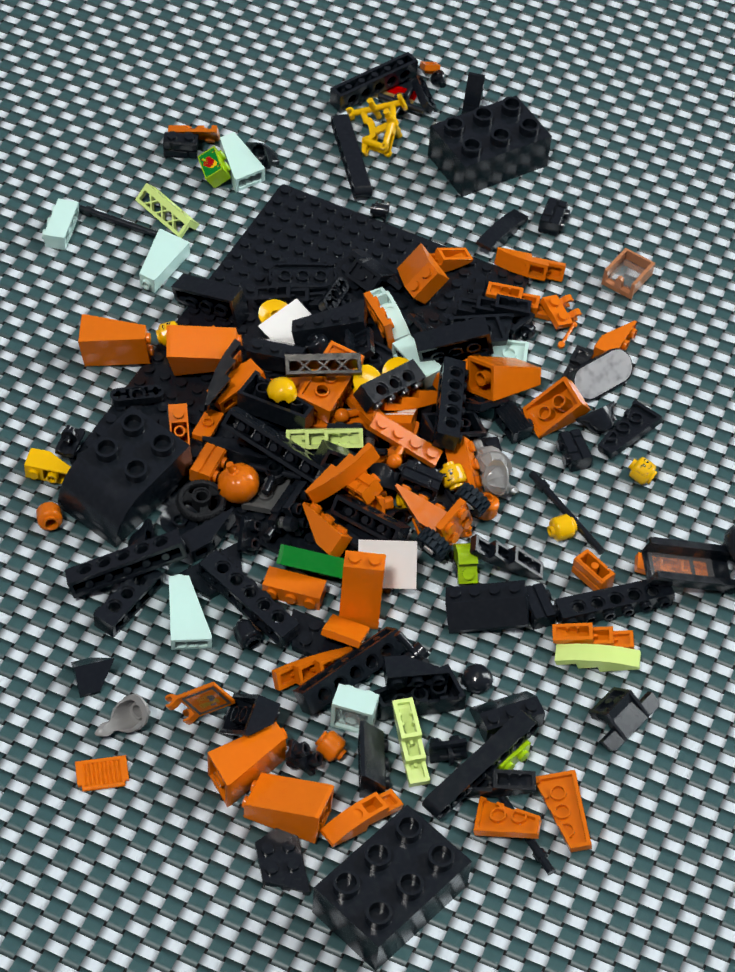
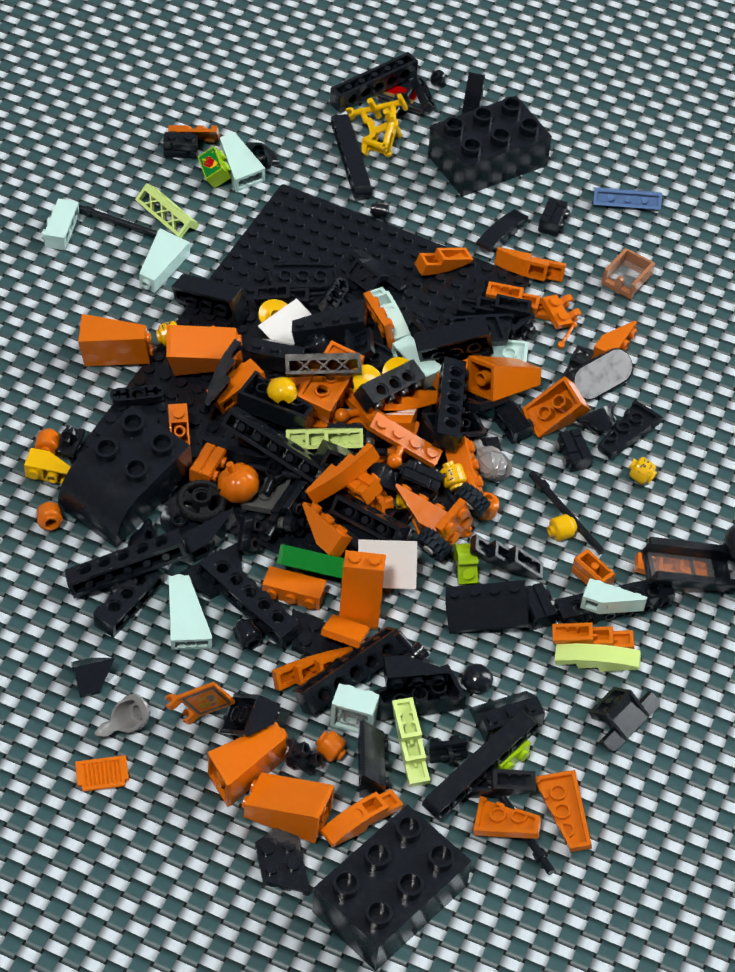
(47, 440): none -> orange head
(207, 424): orange plate -> none
(421, 274): orange slope -> none
(429, 67): orange plate -> none
(496, 479): light grey piece -> none
(607, 599): none -> light aqua slope
(627, 198): none -> medium blue fence

